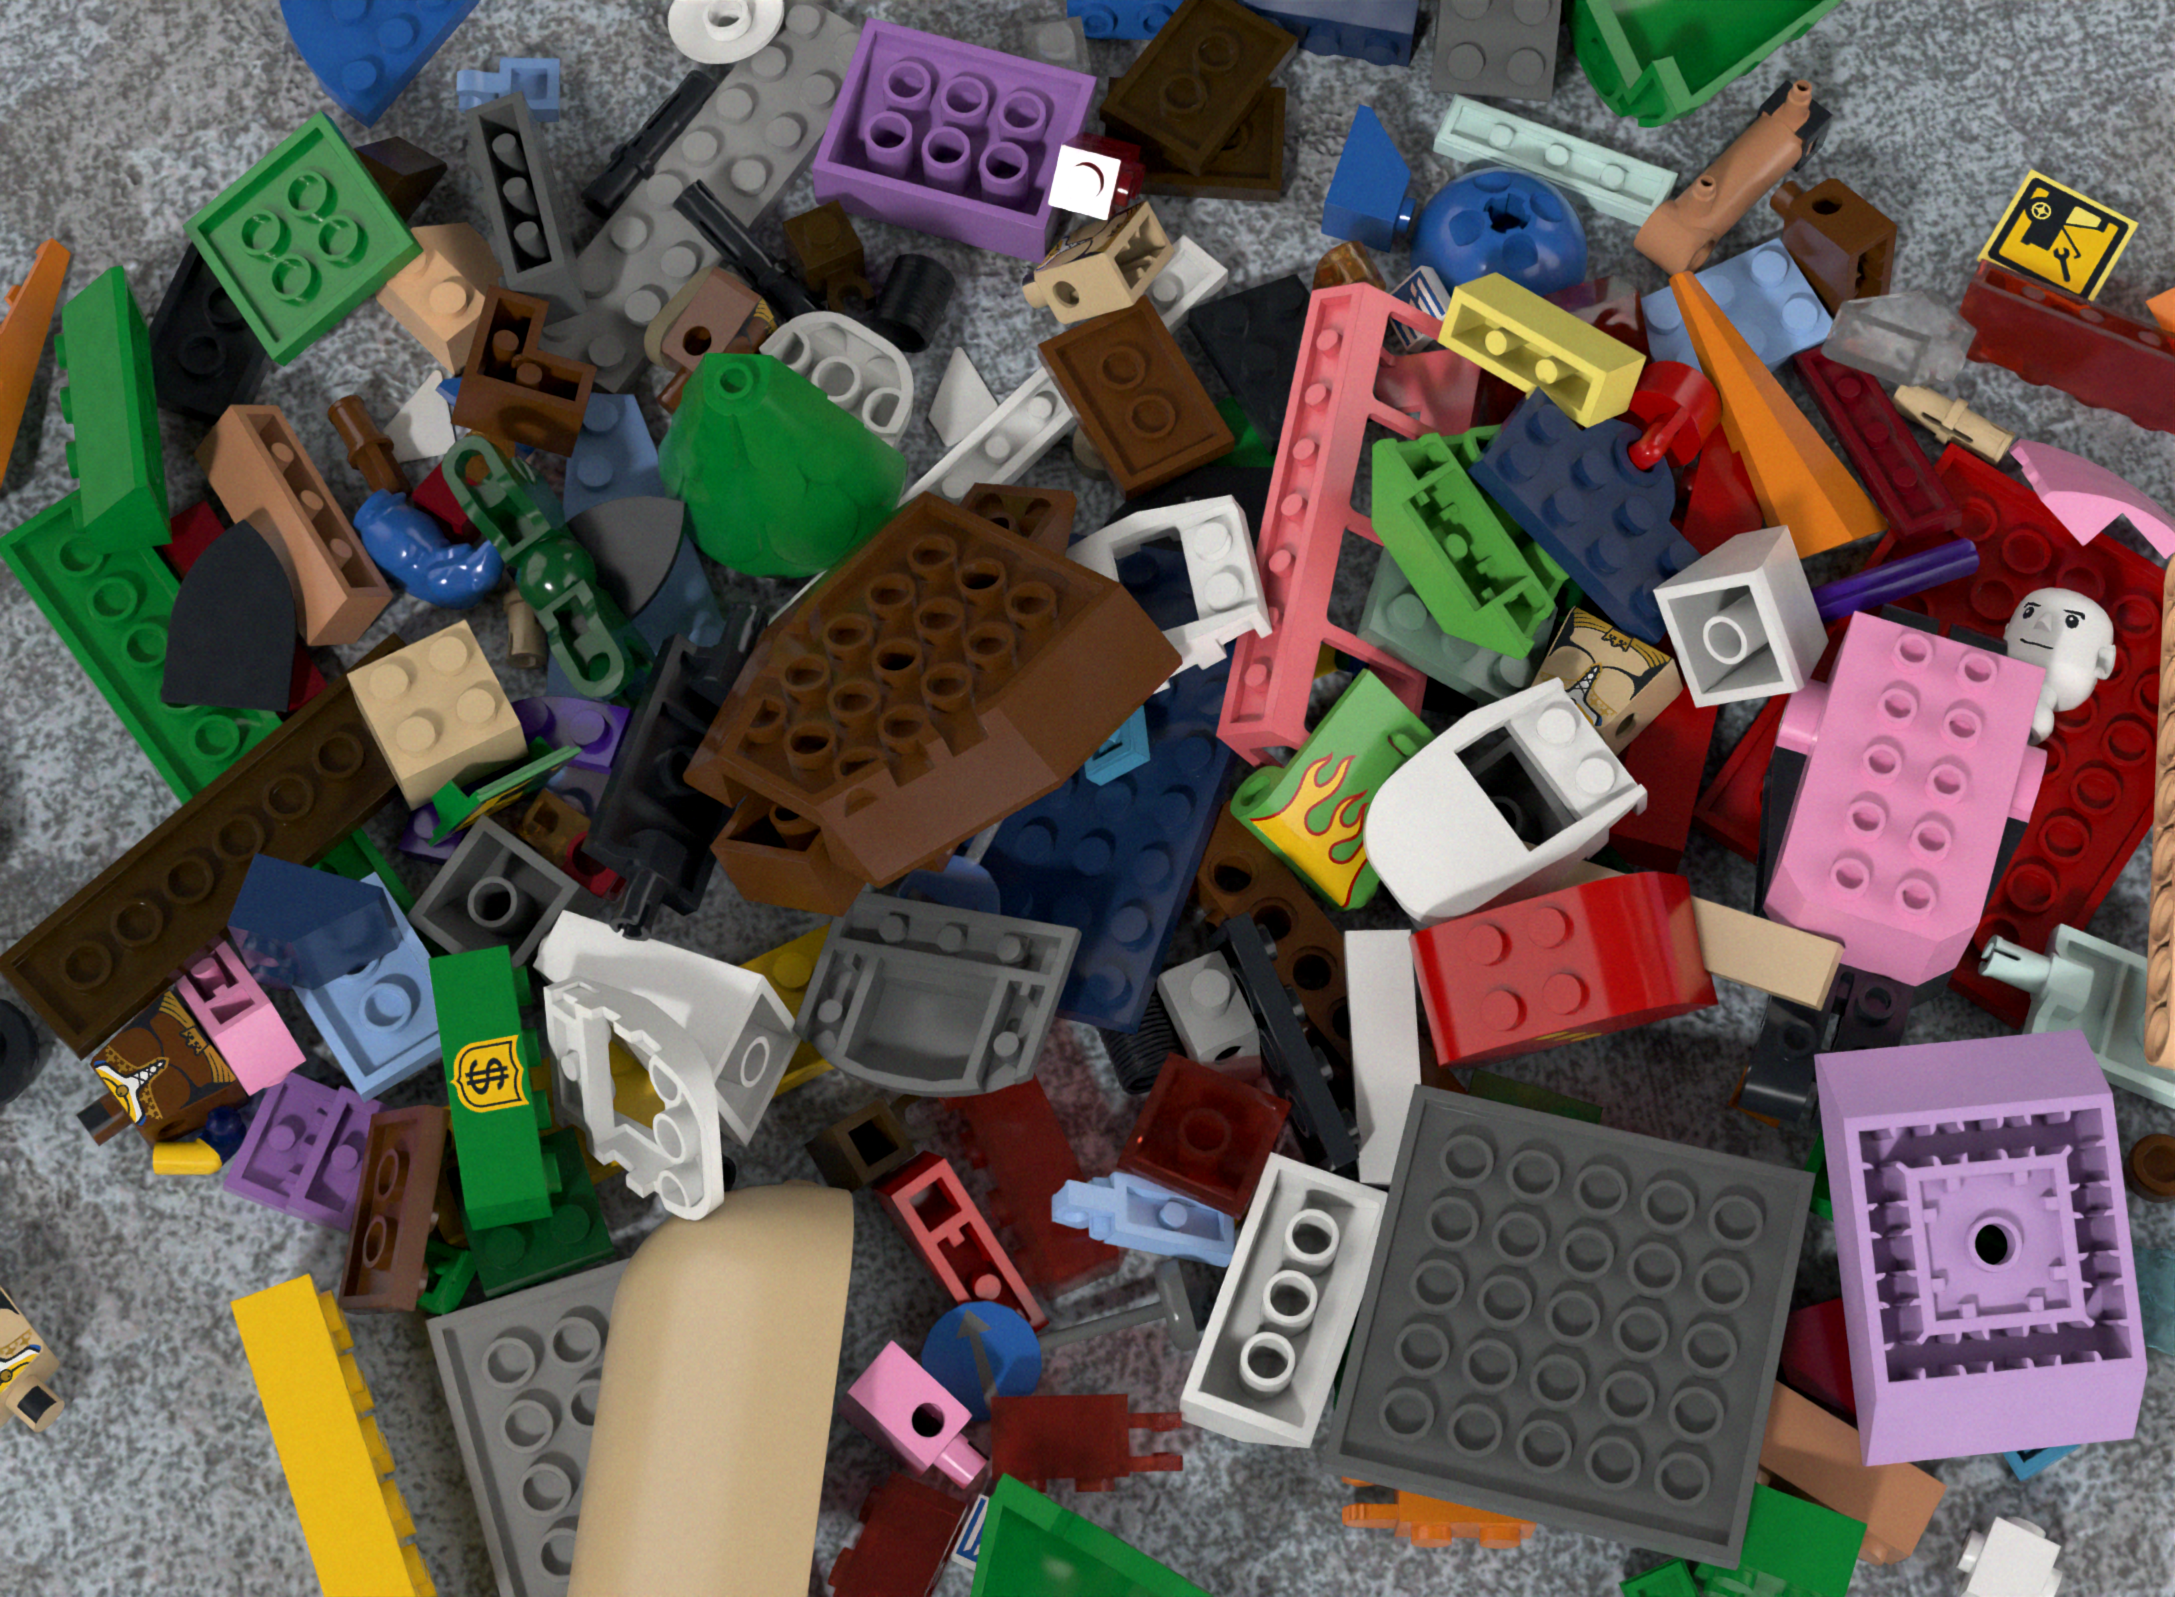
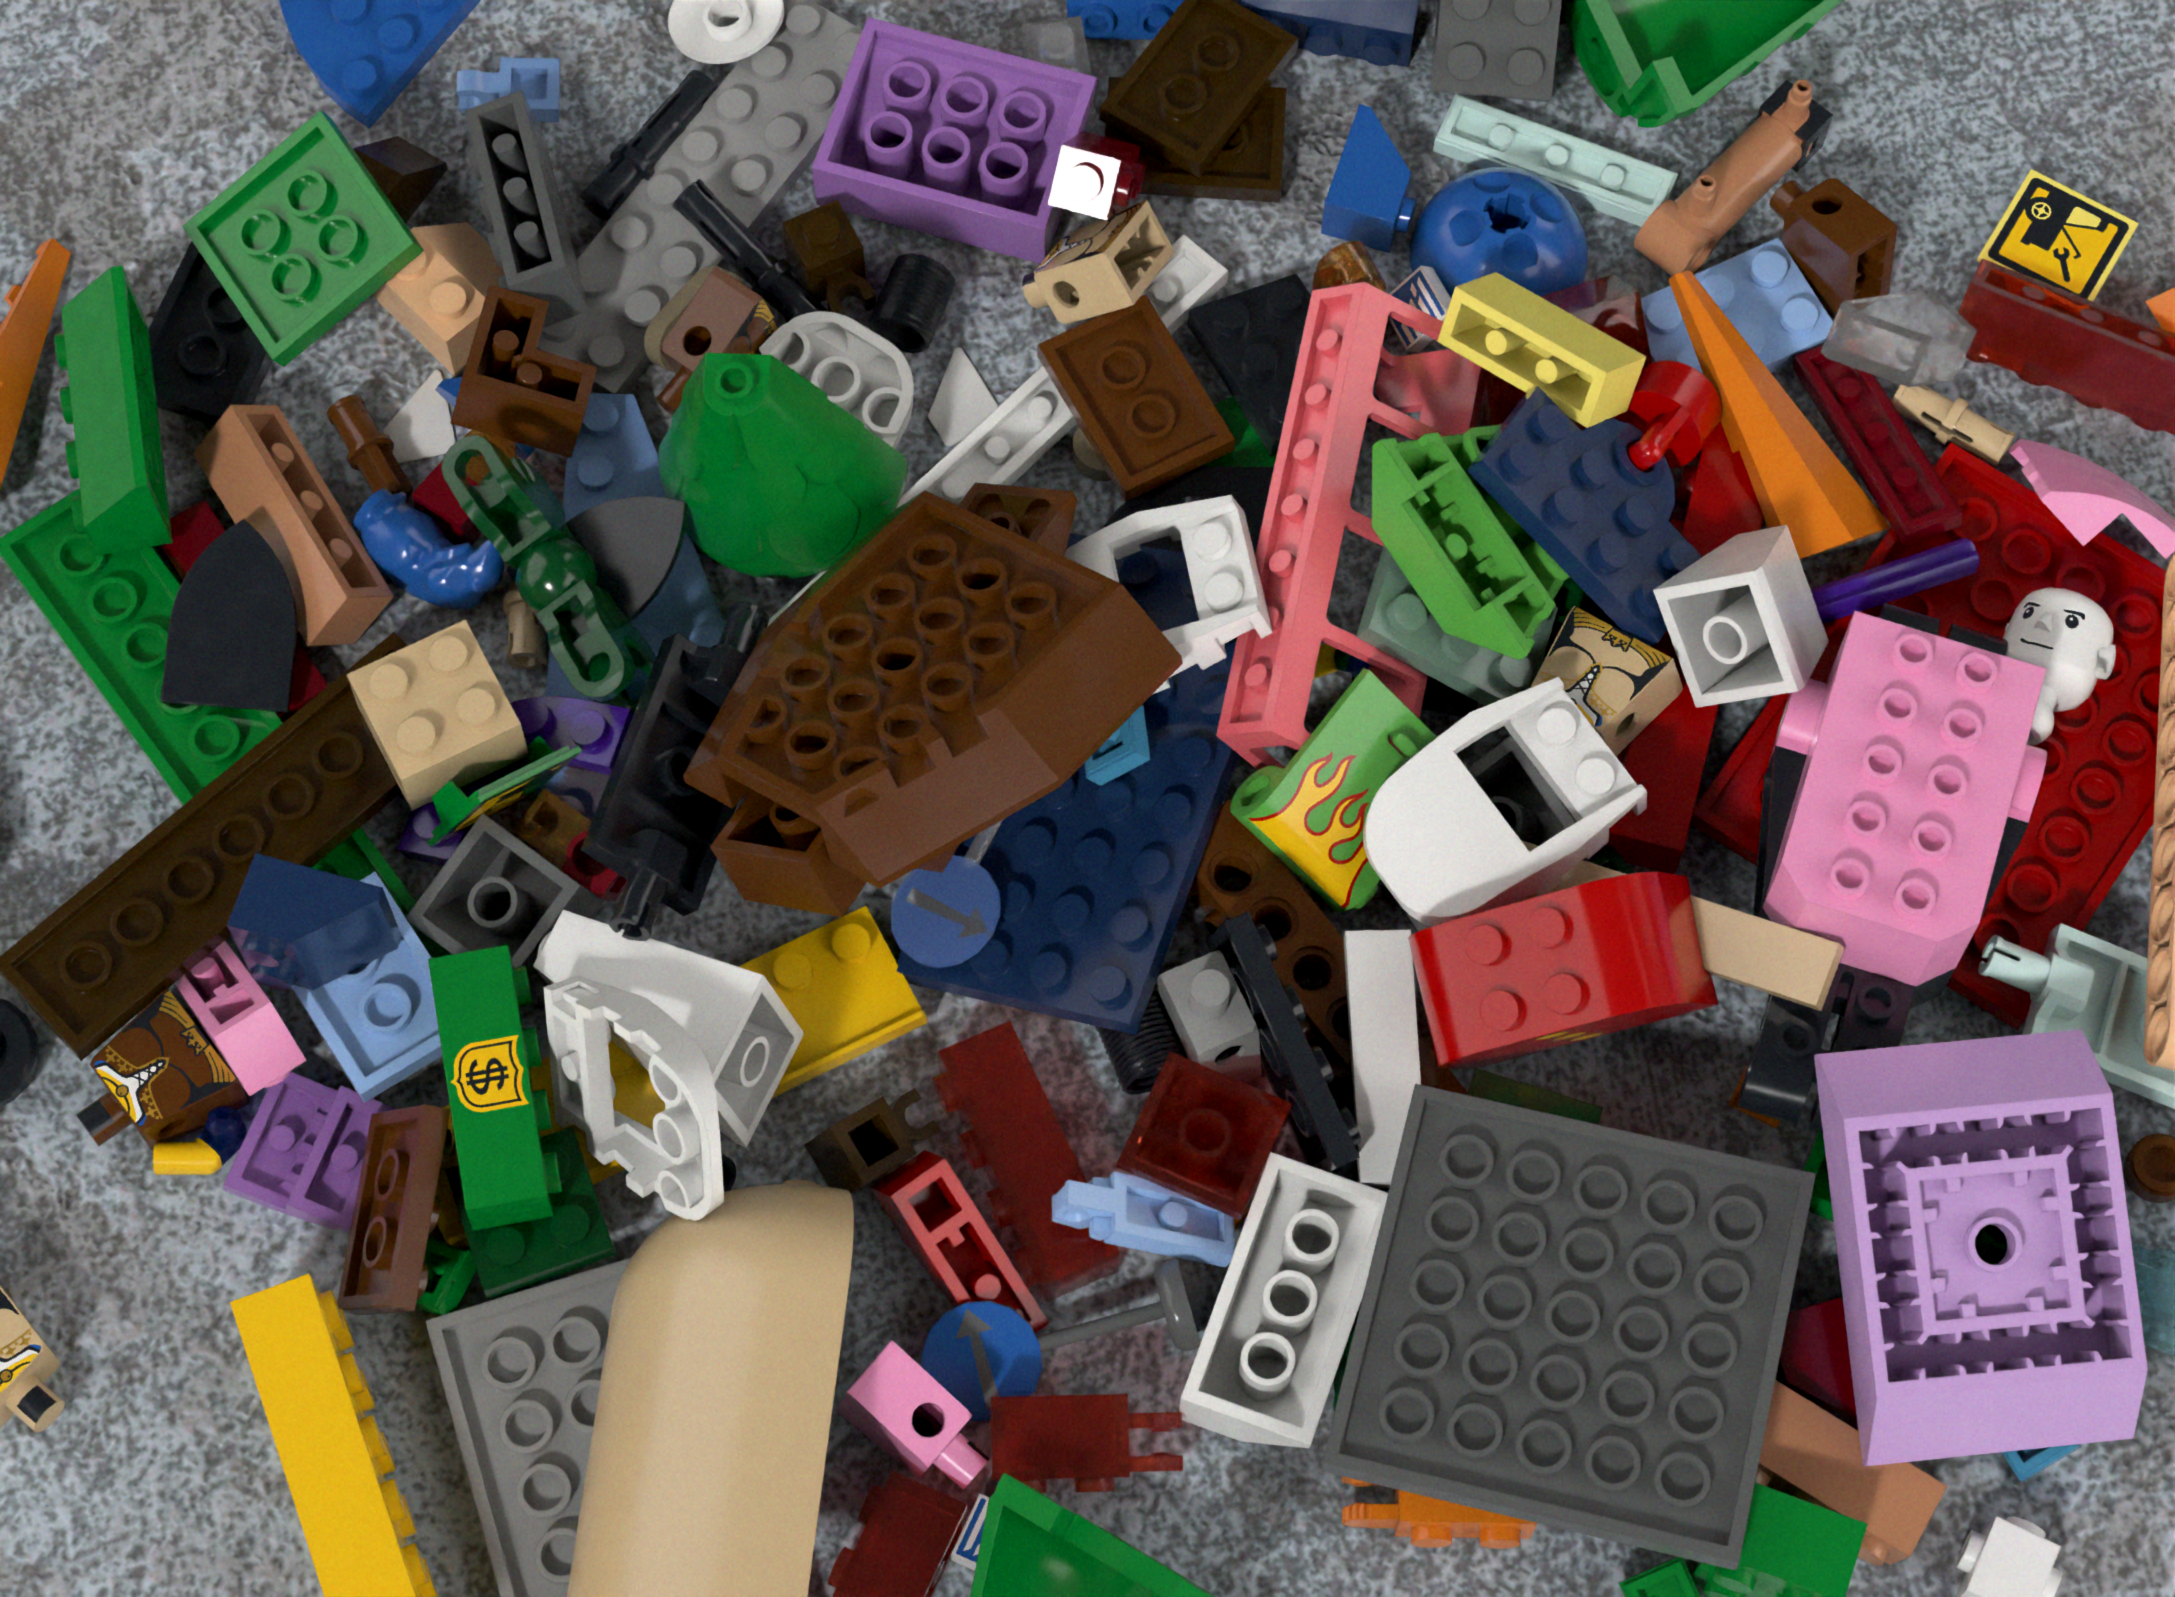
(935, 996): dark grey slope -> none

